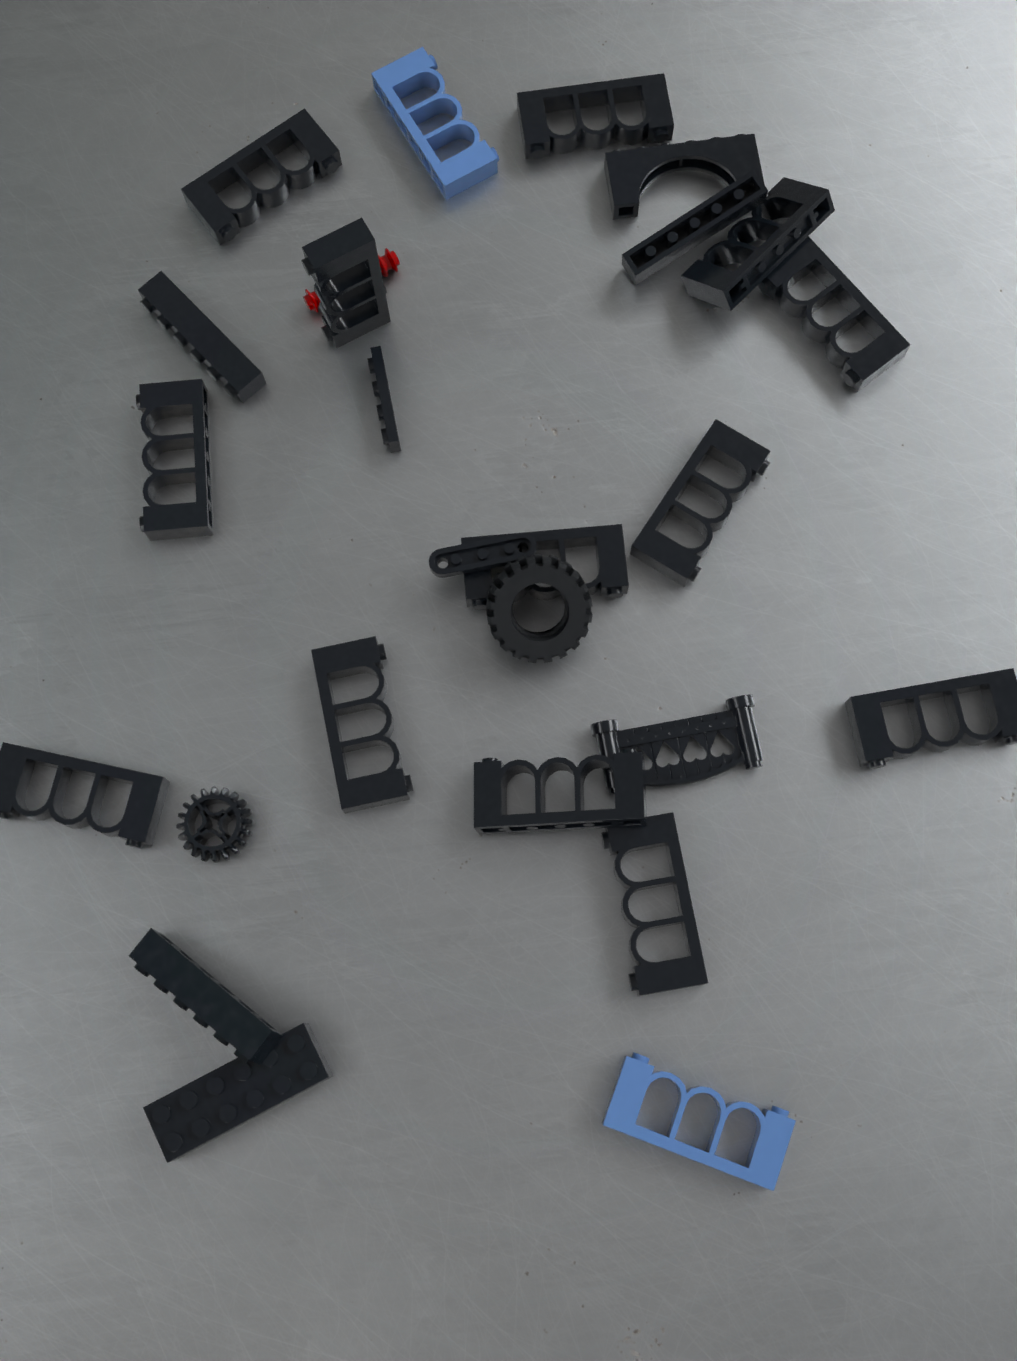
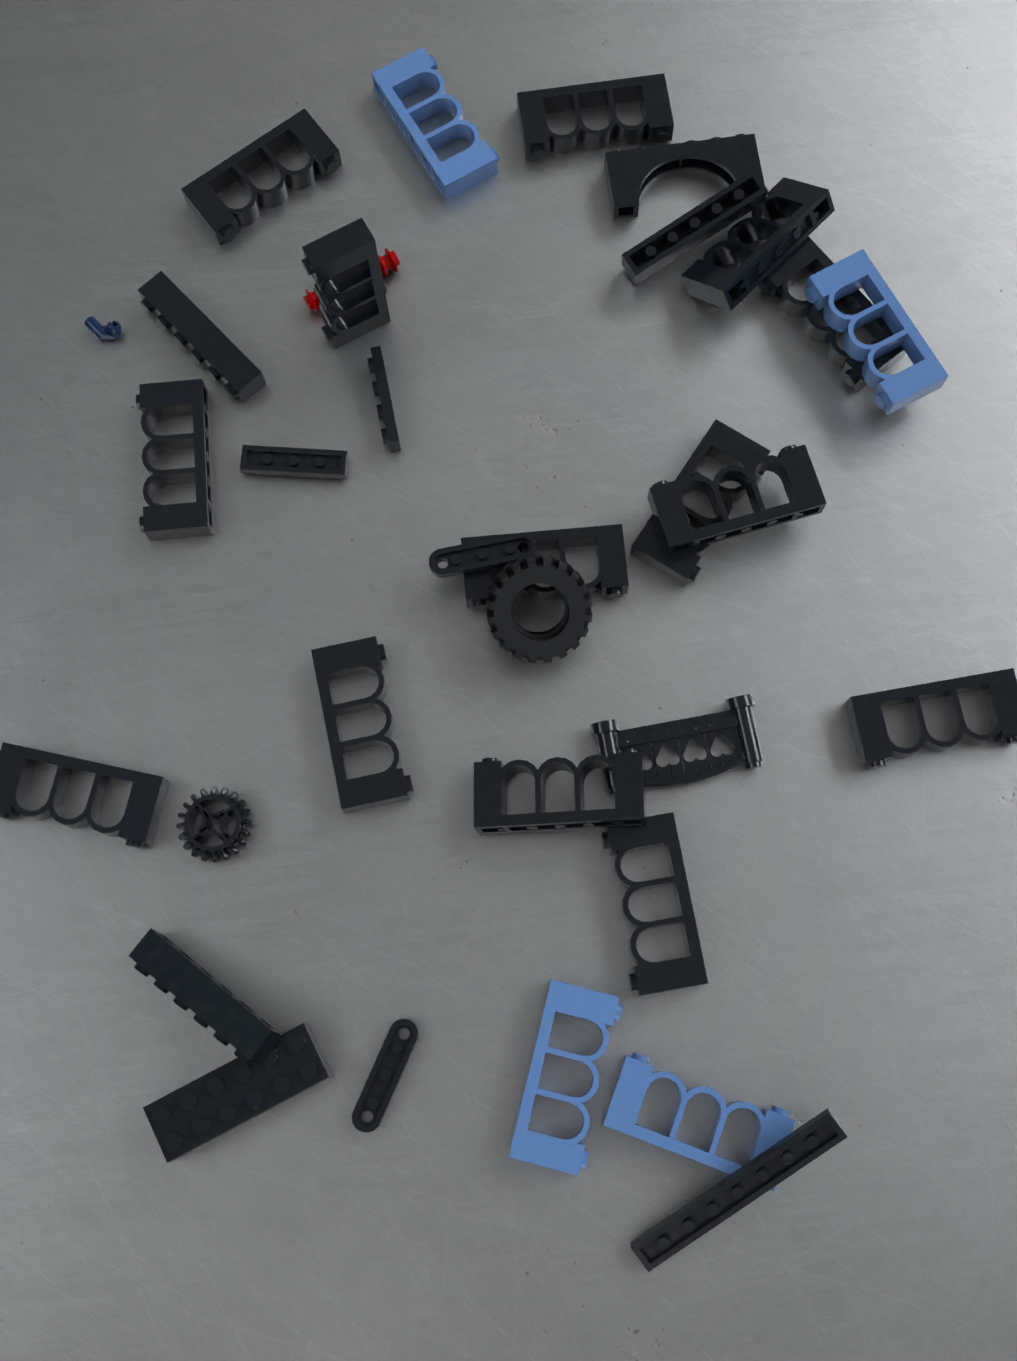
(108, 332): none -> dark blue arm
(294, 462): none -> black plate
(385, 1075): none -> black plate
(539, 1147): none -> medium blue fence
(738, 1189): none -> black plate
(792, 467): none -> black fence
(894, 390): none -> medium blue fence

